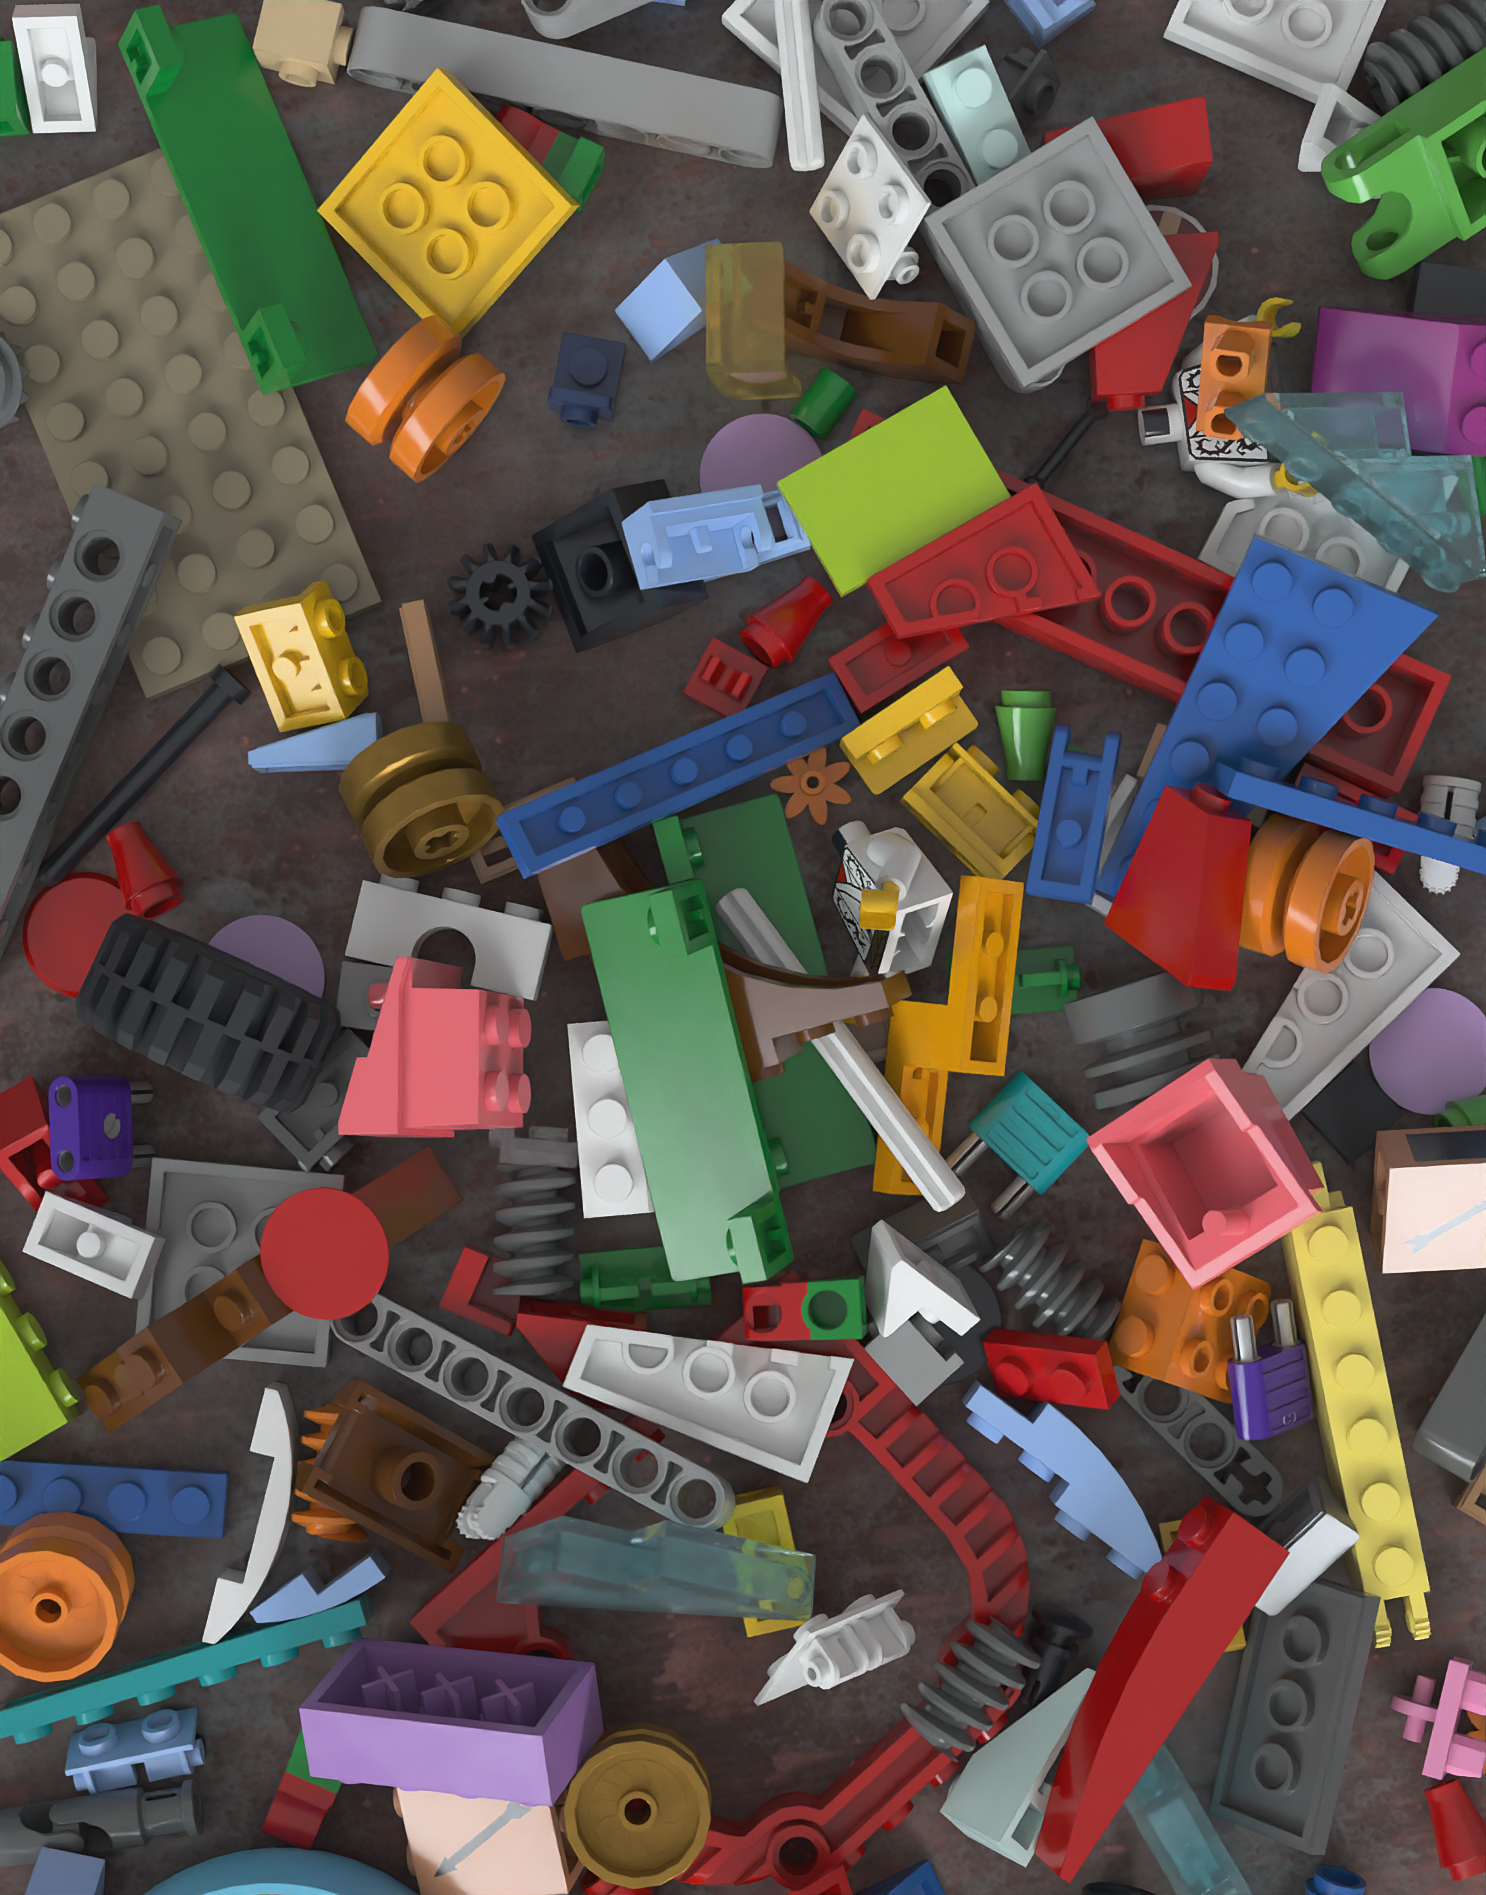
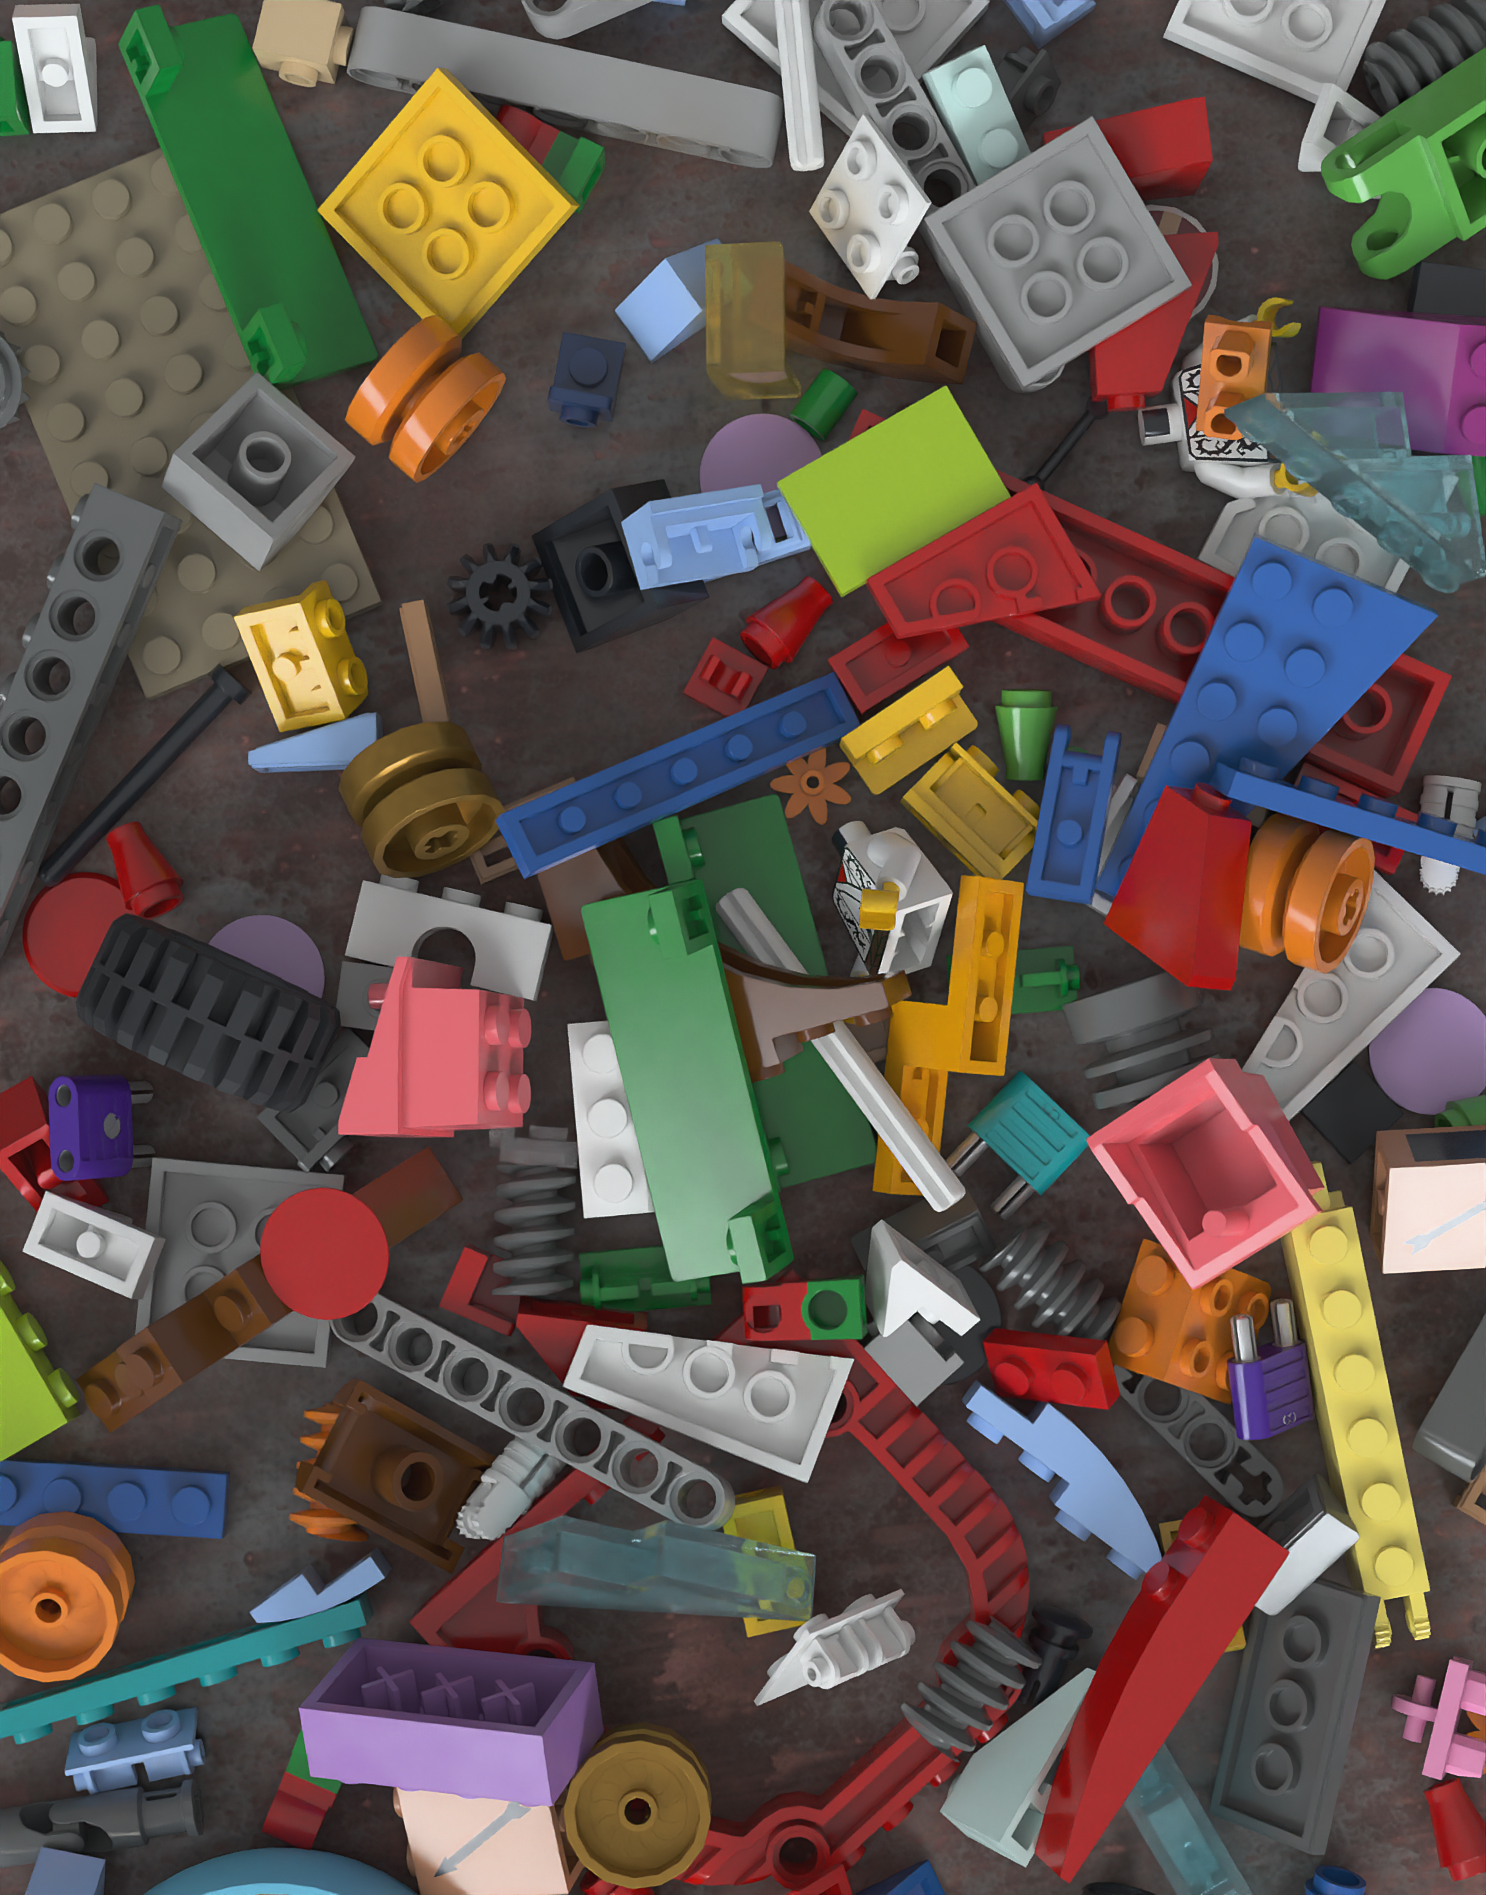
(256, 470): none -> light grey slope
(277, 1437): white slope -> none

